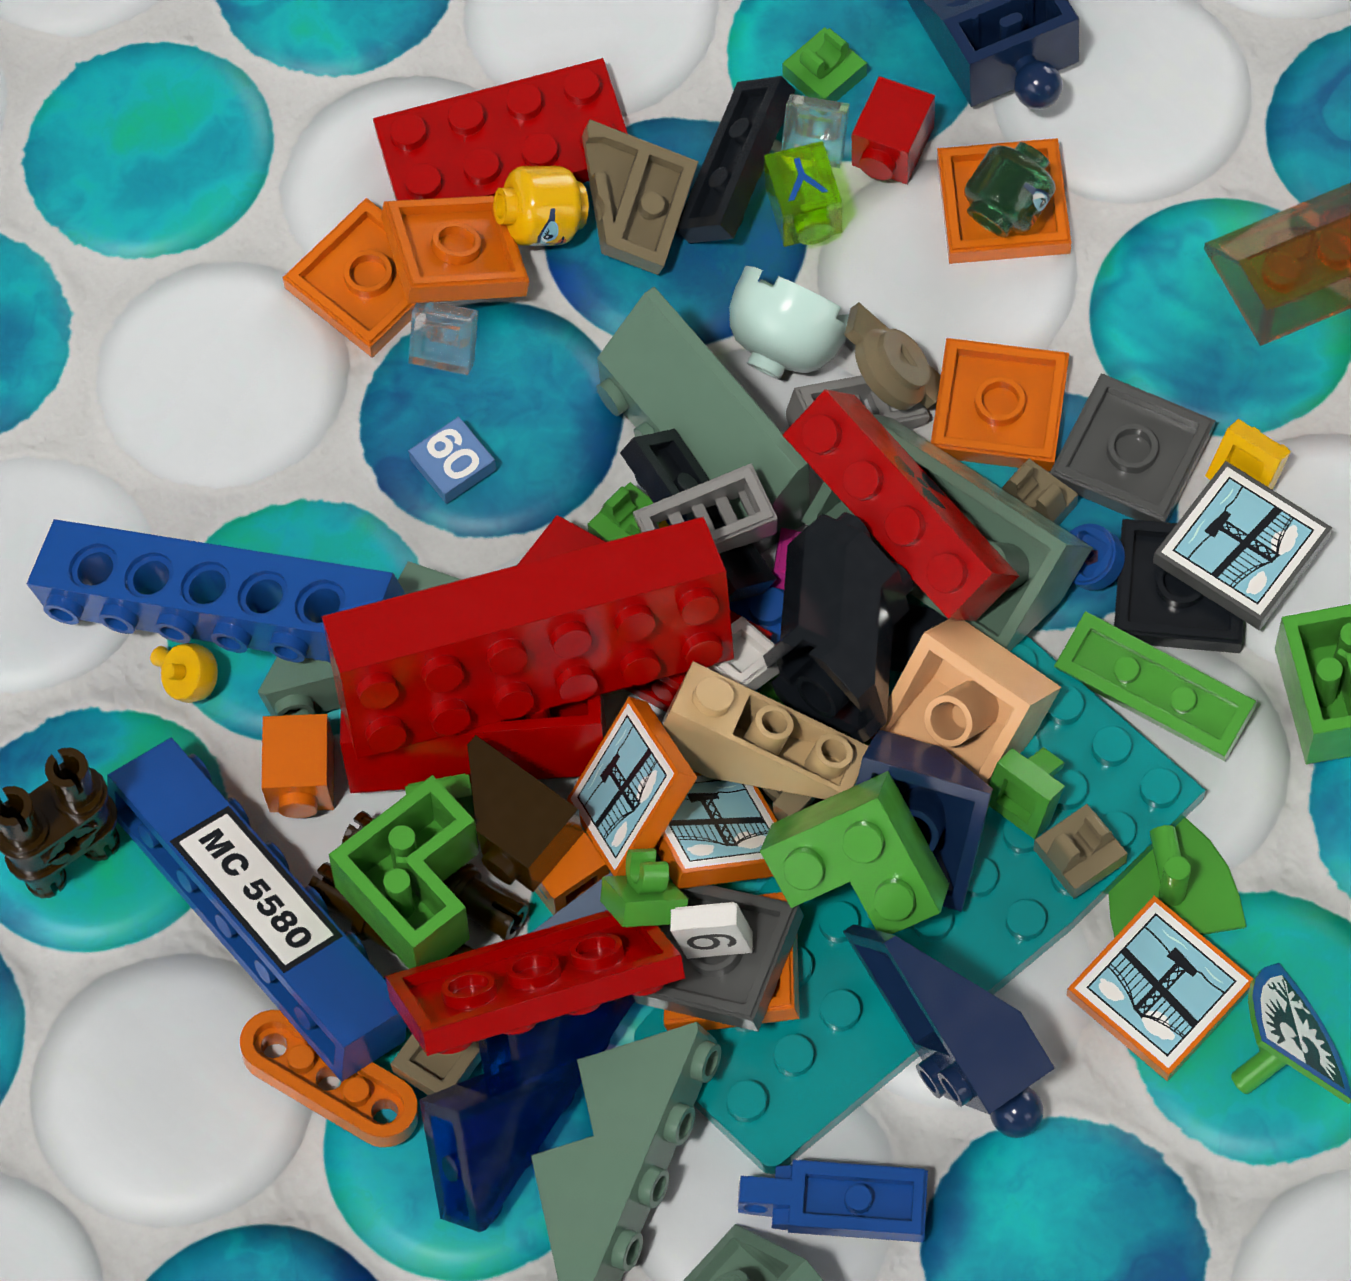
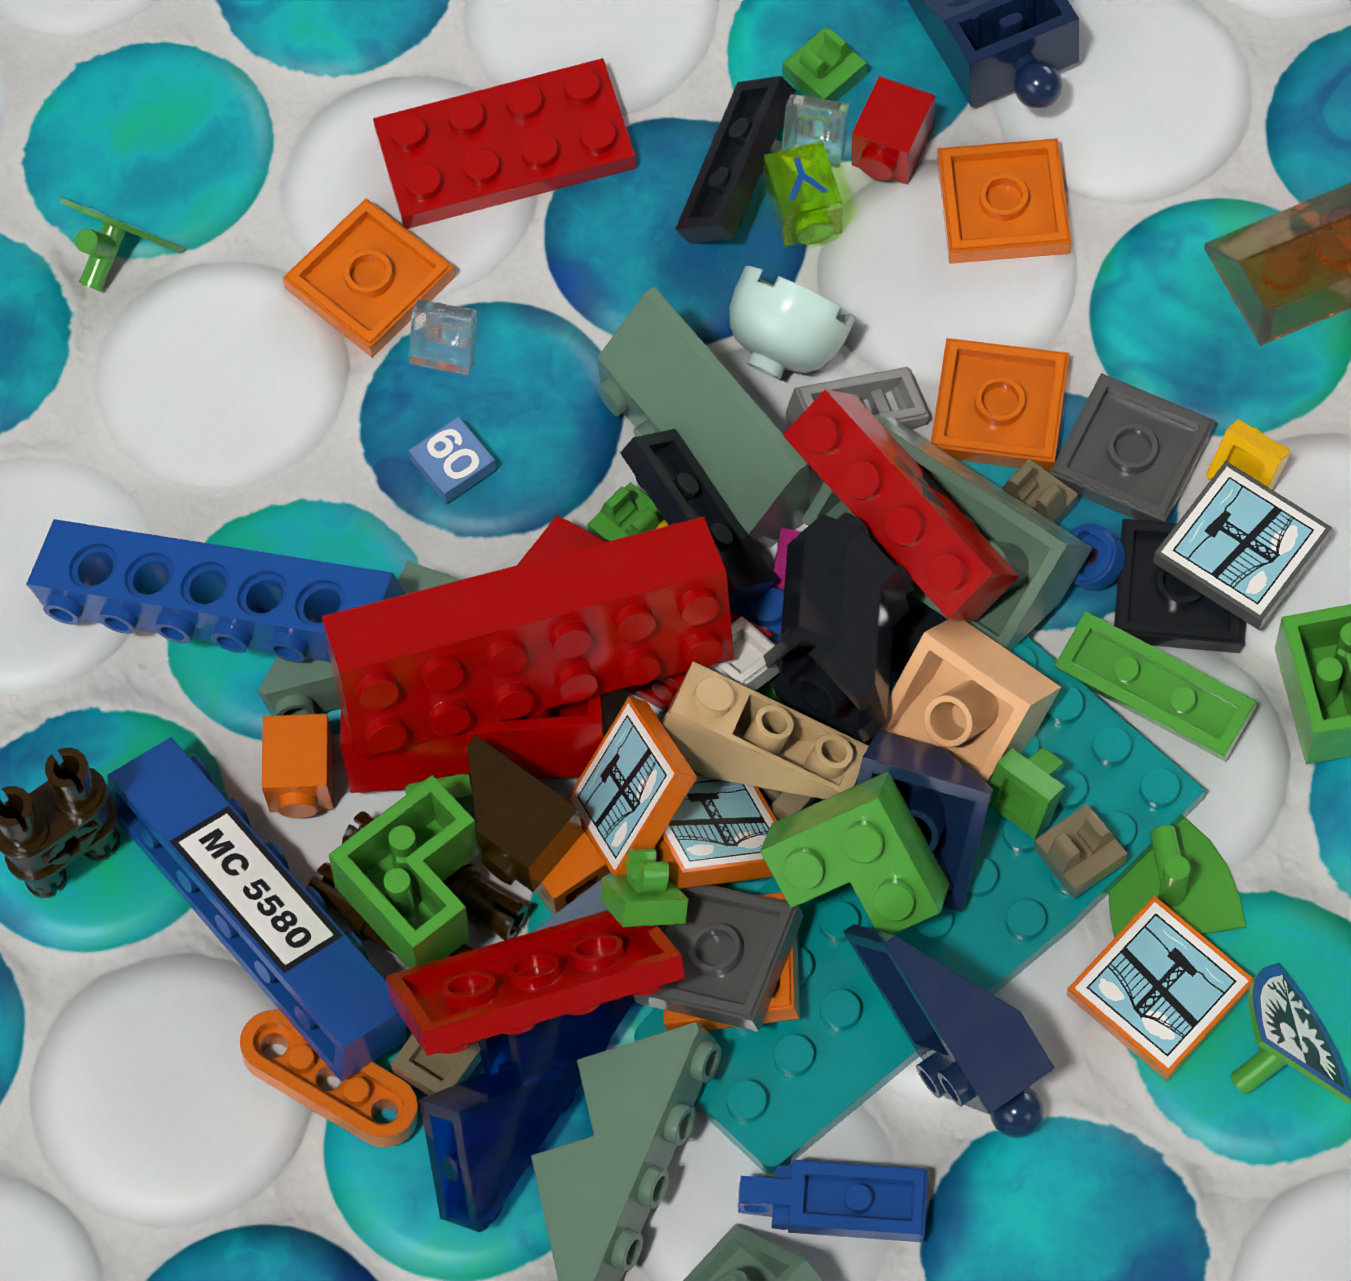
(105, 244): none -> bright green shield
(186, 671): yellow piece -> none
(453, 250): orange tile -> none
(541, 205): yellow head -> none
(635, 194): dark tan wing -> none
(711, 930): white tile -> none
(739, 483): light grey slope -> none
(891, 362): dark tan piece -> none
(1009, 189): clear green head -> none

